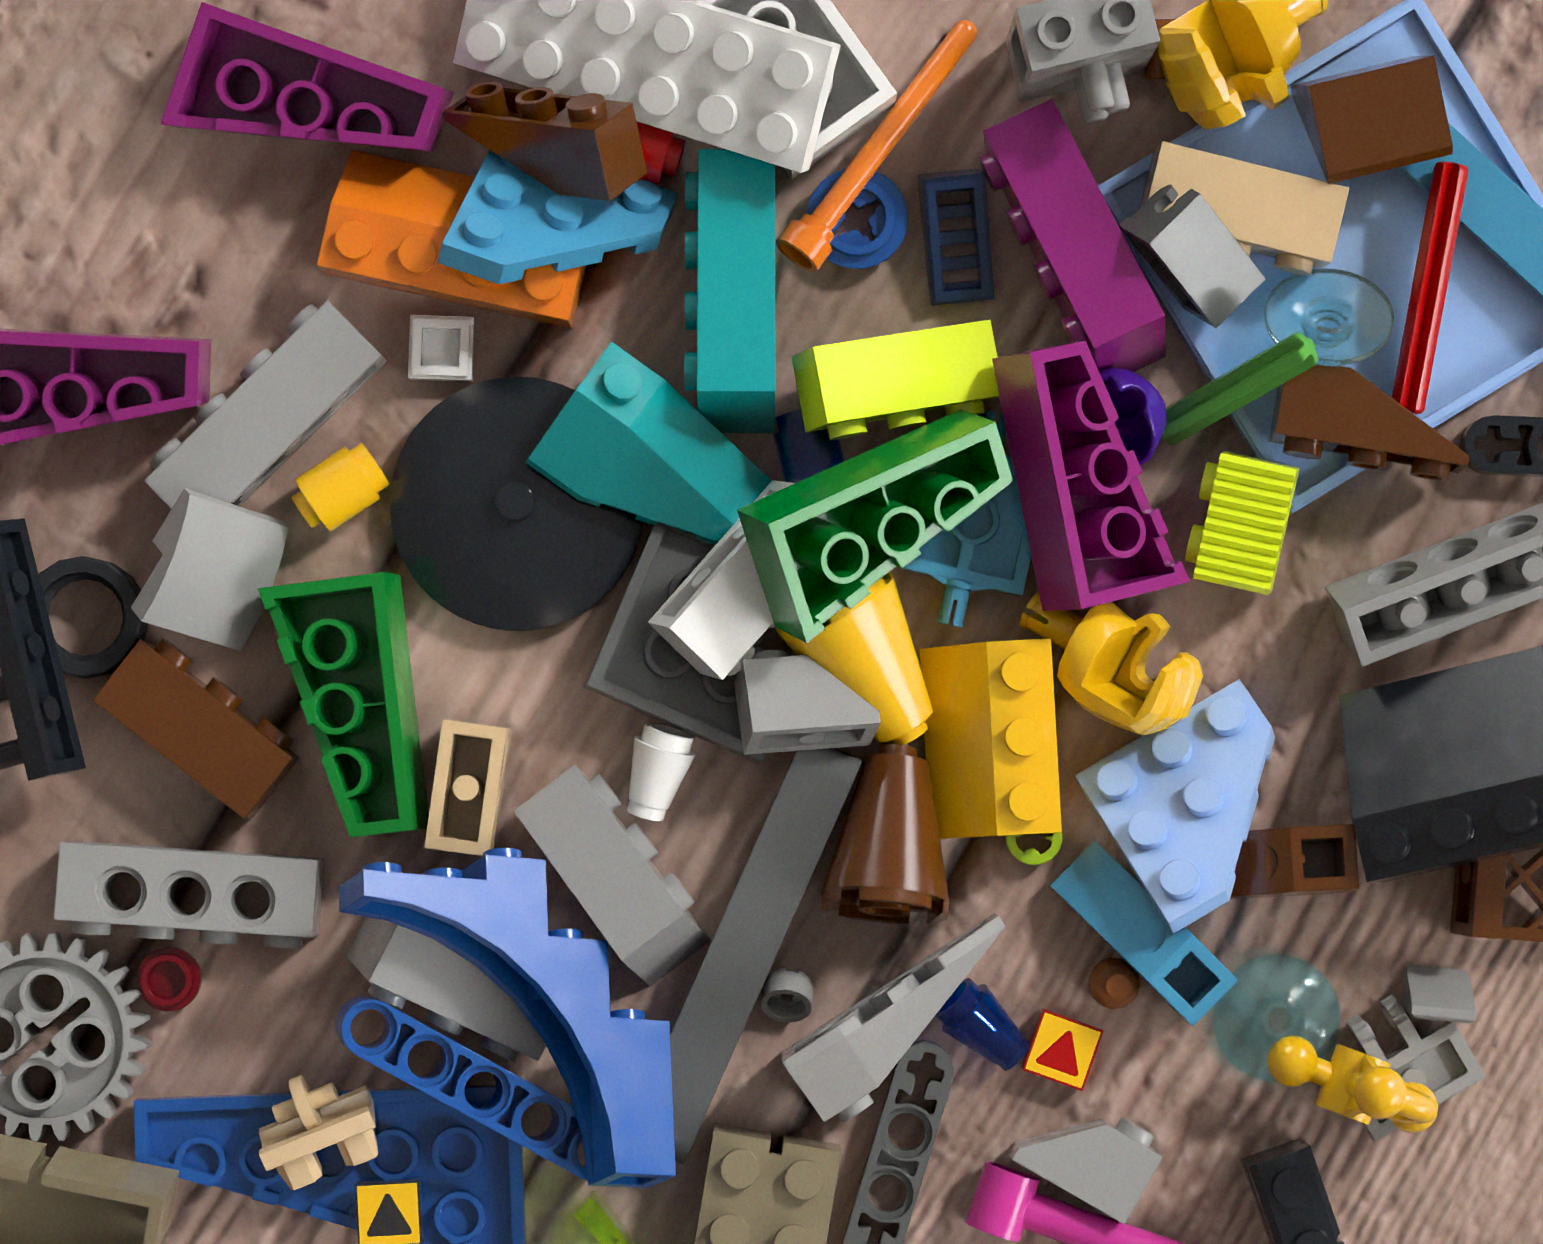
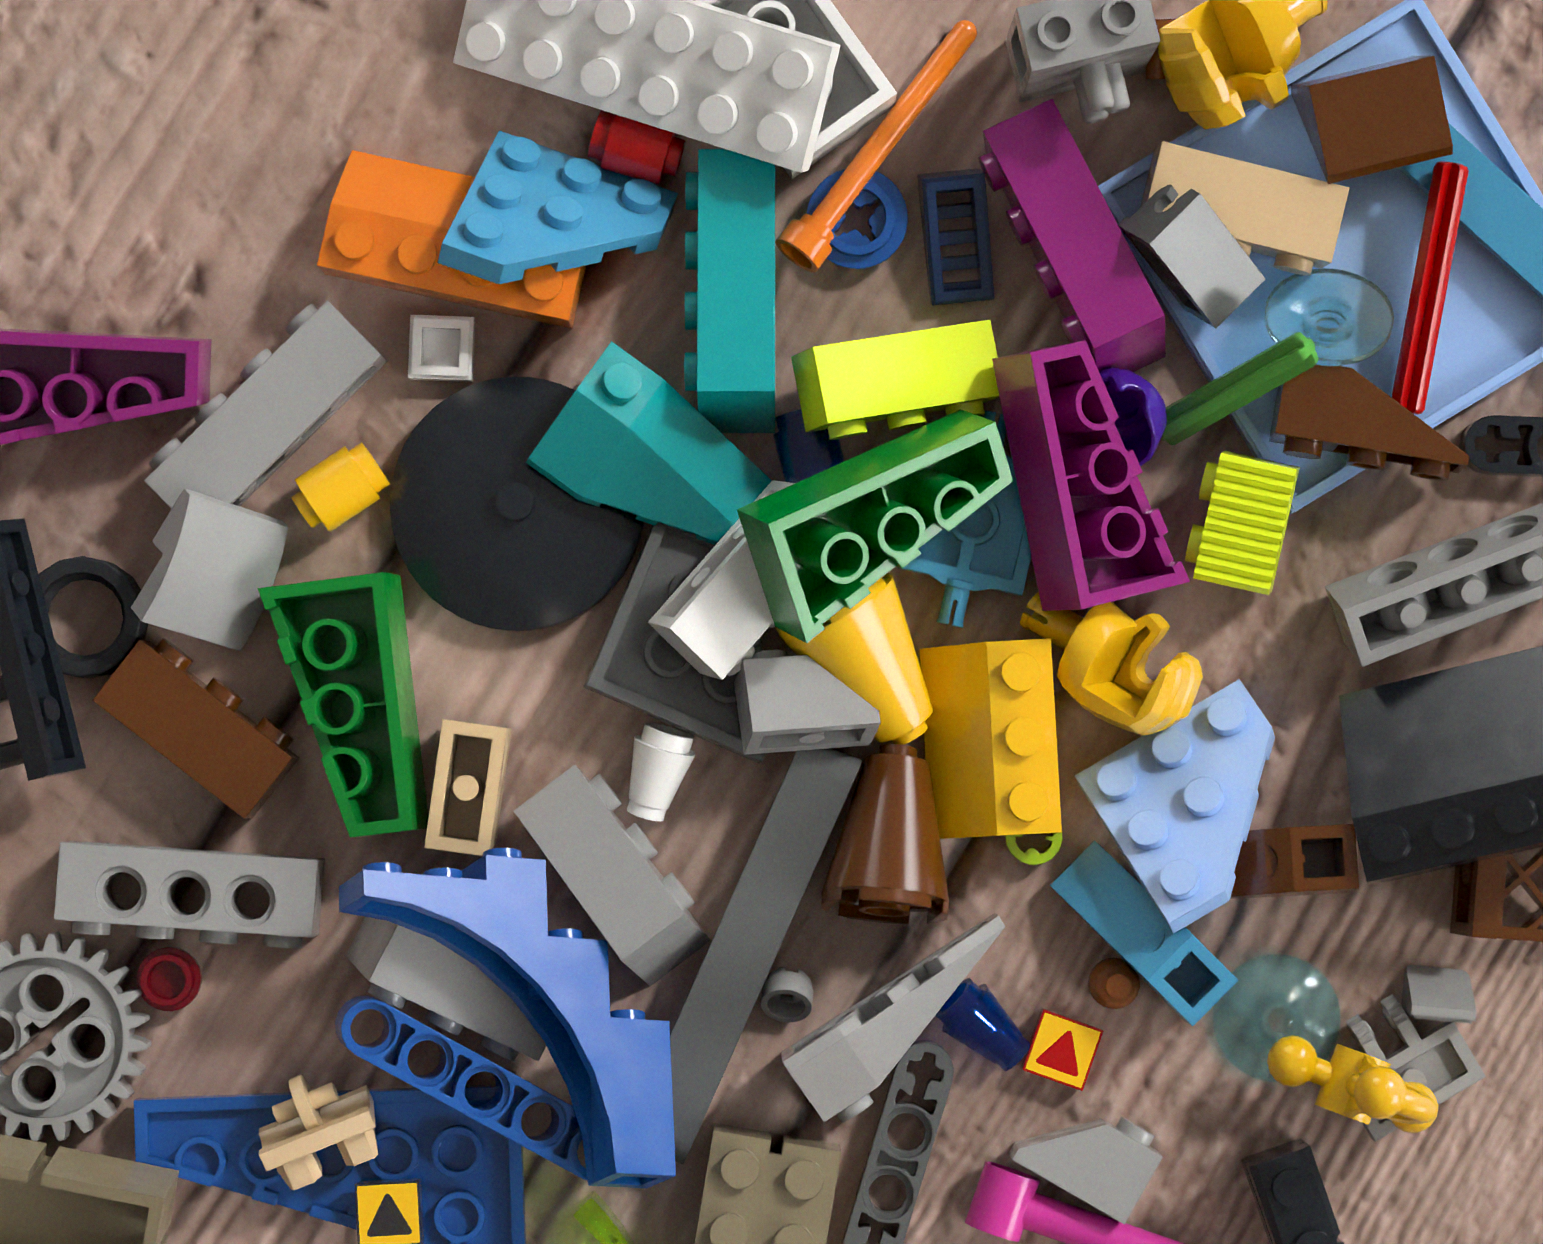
(284, 86): magenta wedge -> none
(563, 141): reddish brown slope -> none

